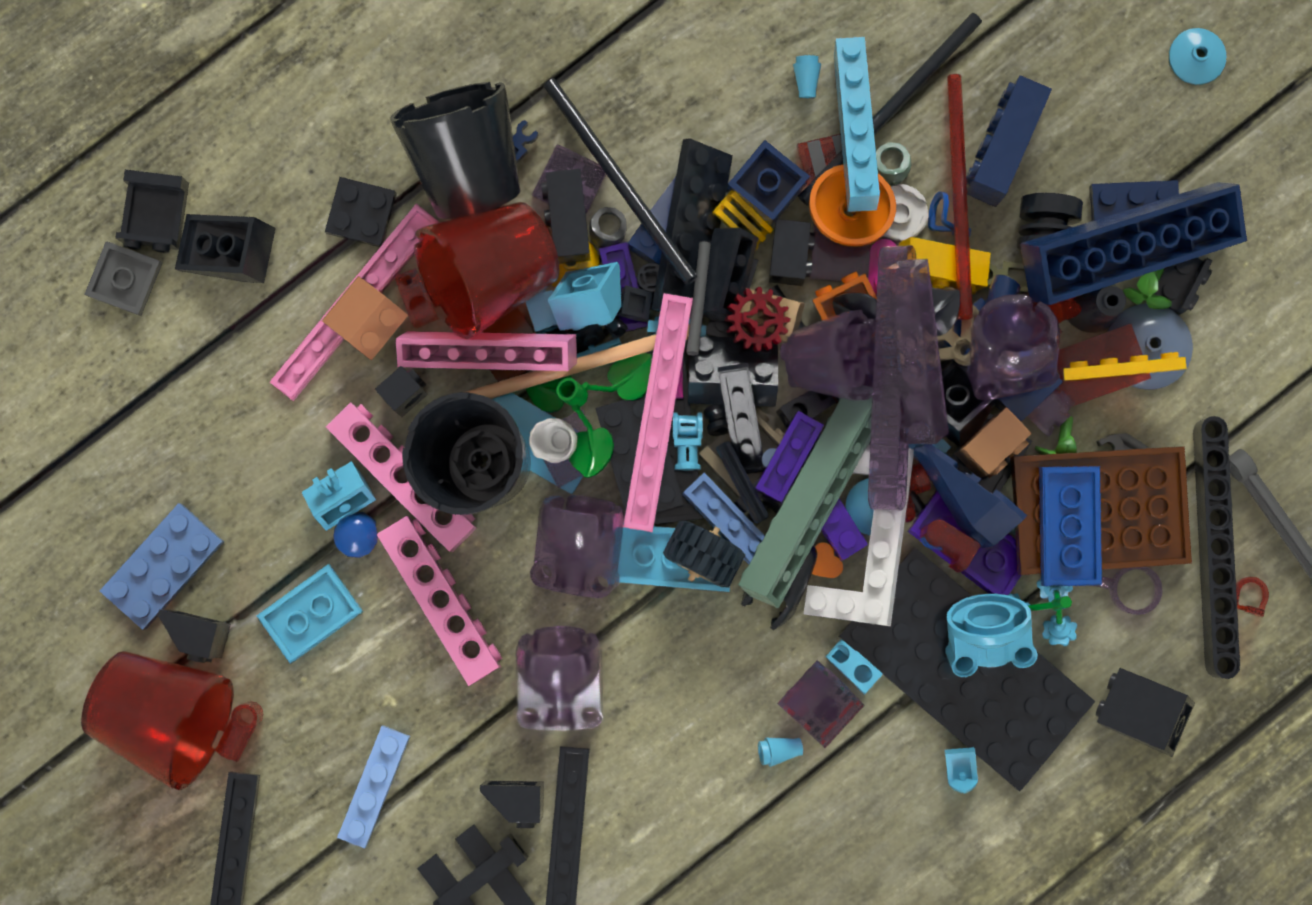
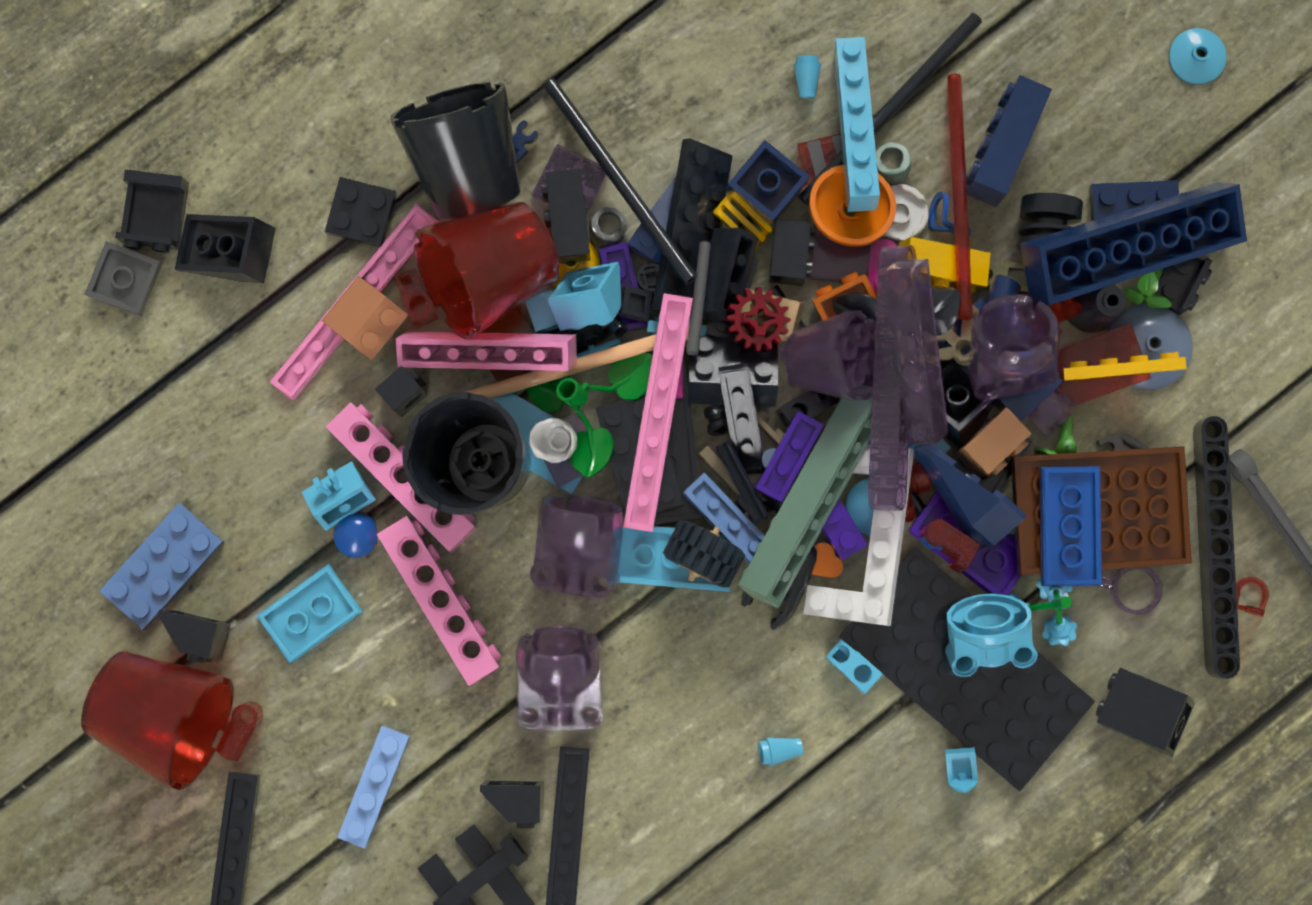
(687, 438): medium azure connector -> none
(821, 704): clear purple slope -> none

